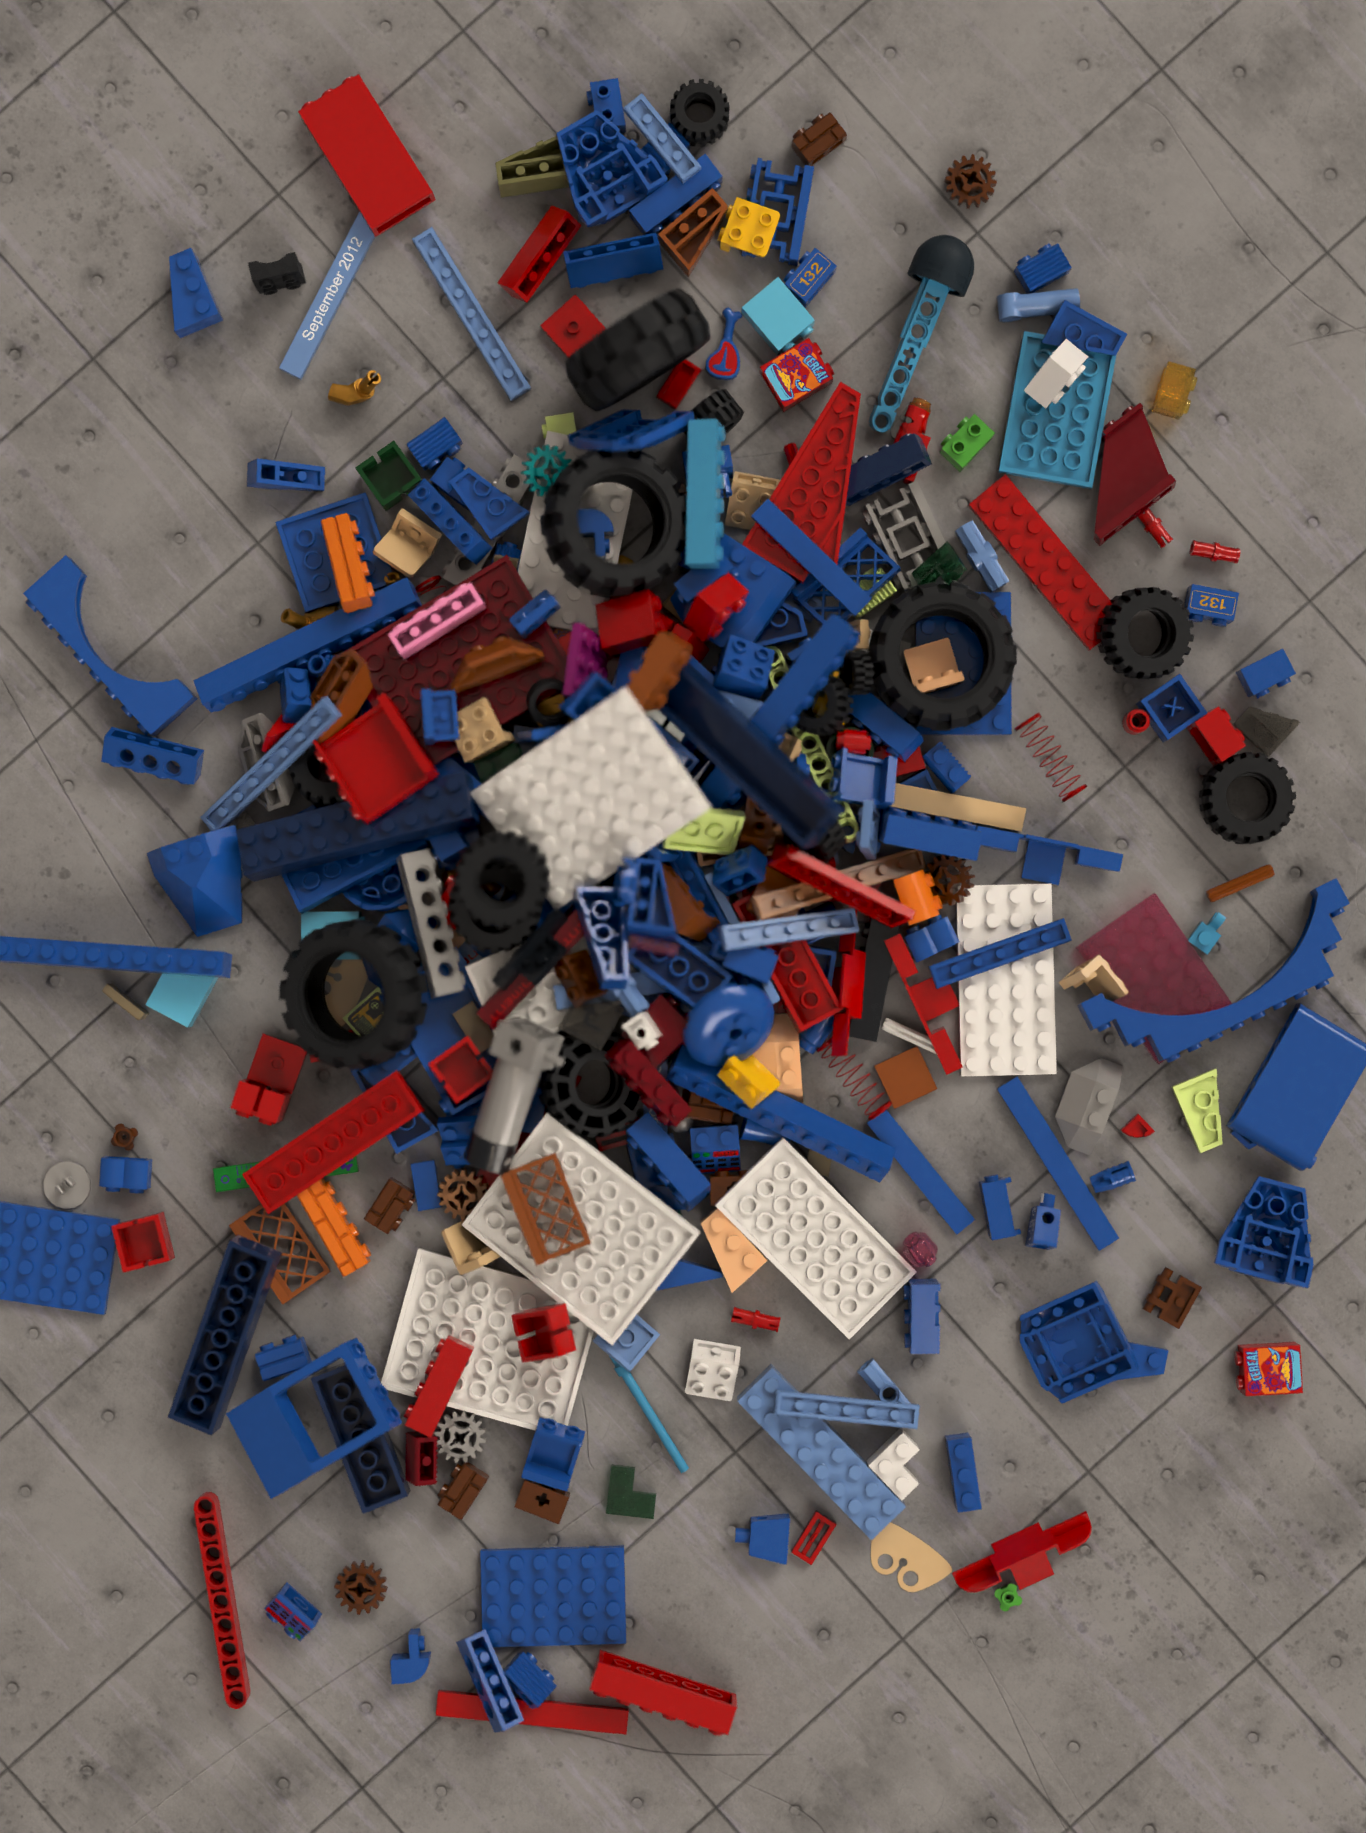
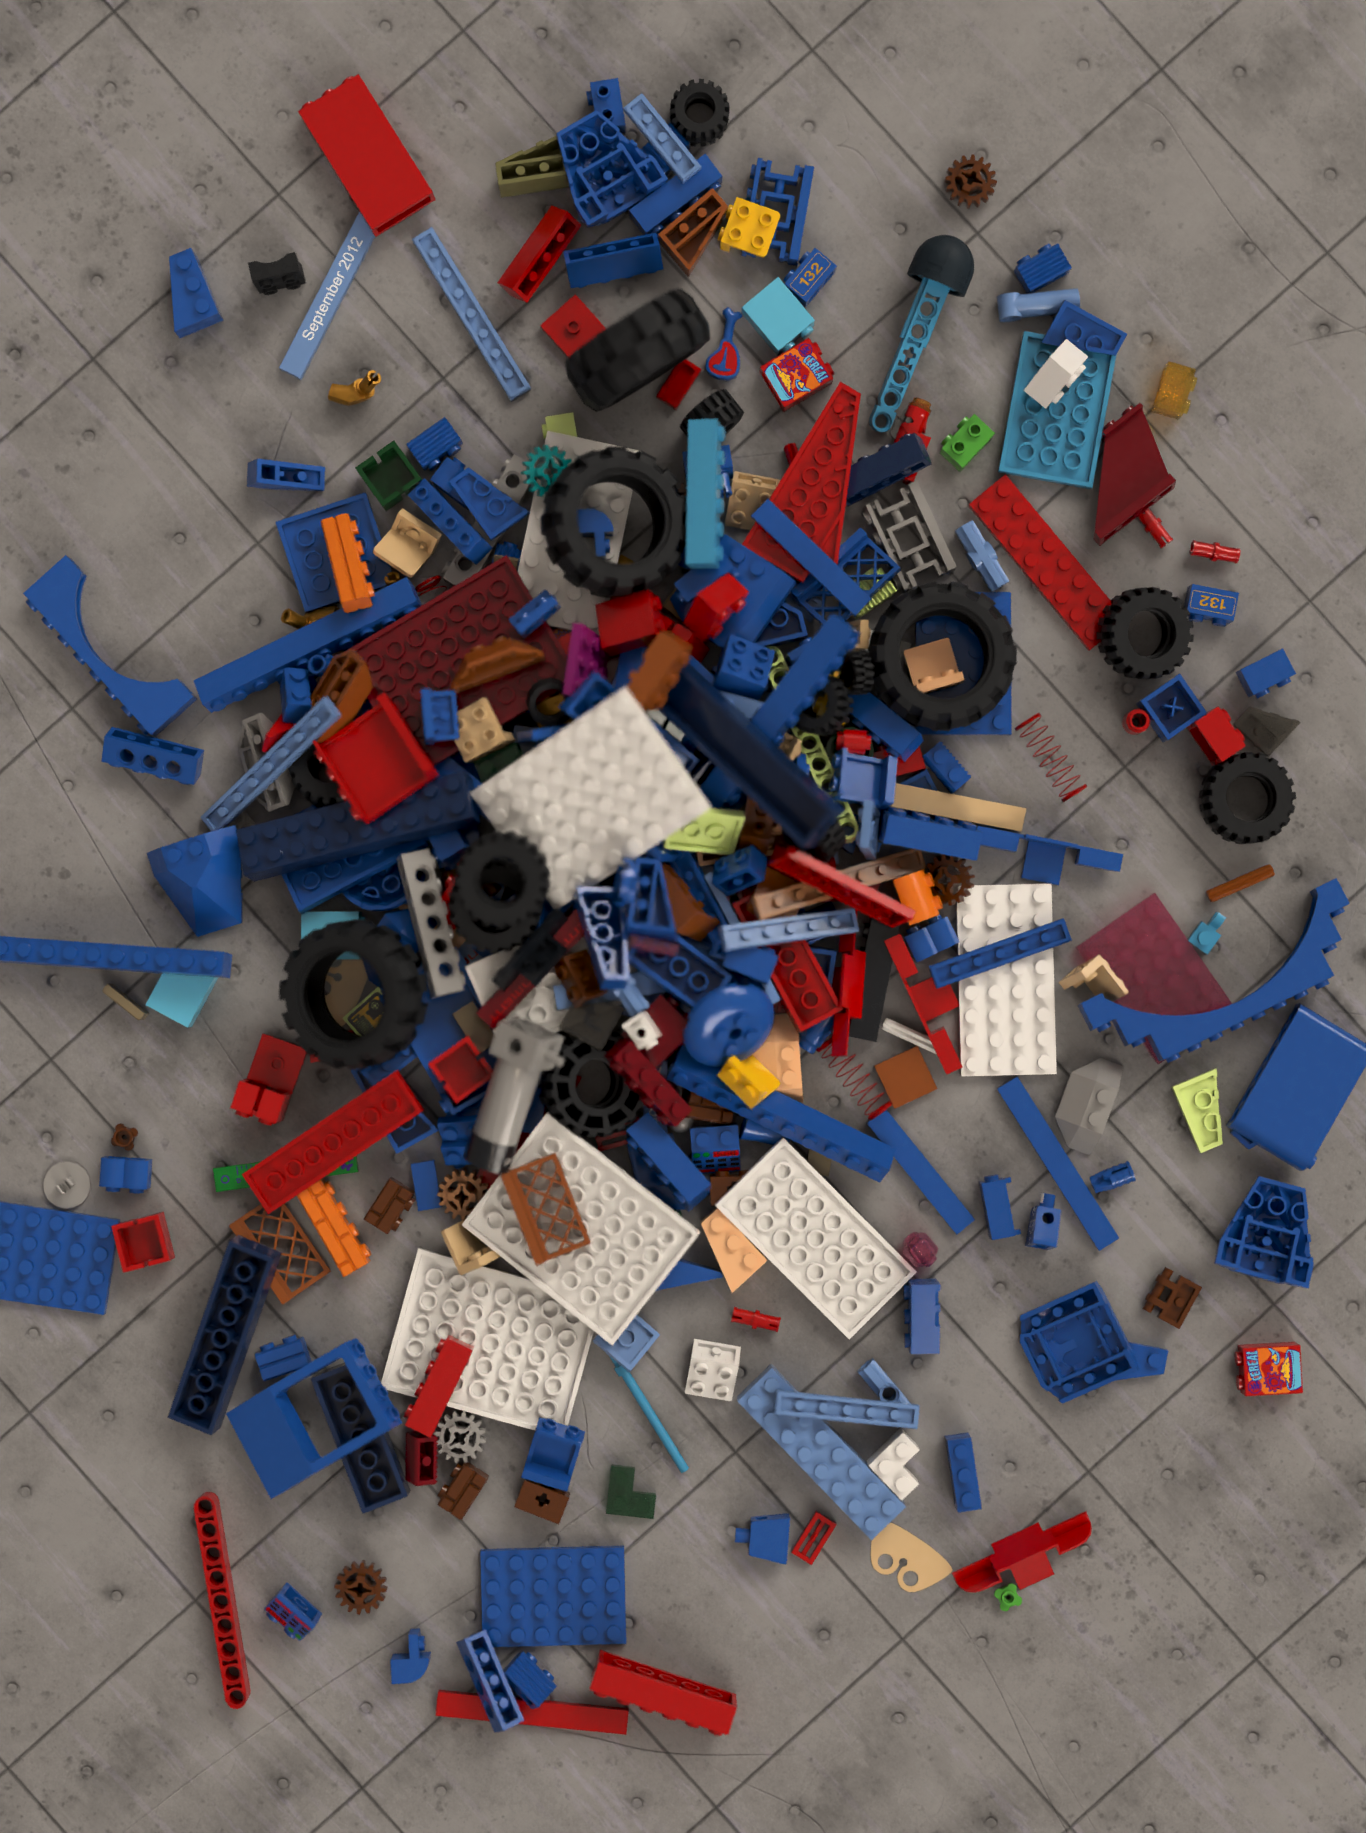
(437, 620): bright pink brick -> none
(551, 1331): red piece -> none
(628, 431): blue wedge -> none
(818, 139): reddish brown brick -> none
(941, 563): clear green plate -> none
(1137, 1127): red tile -> none

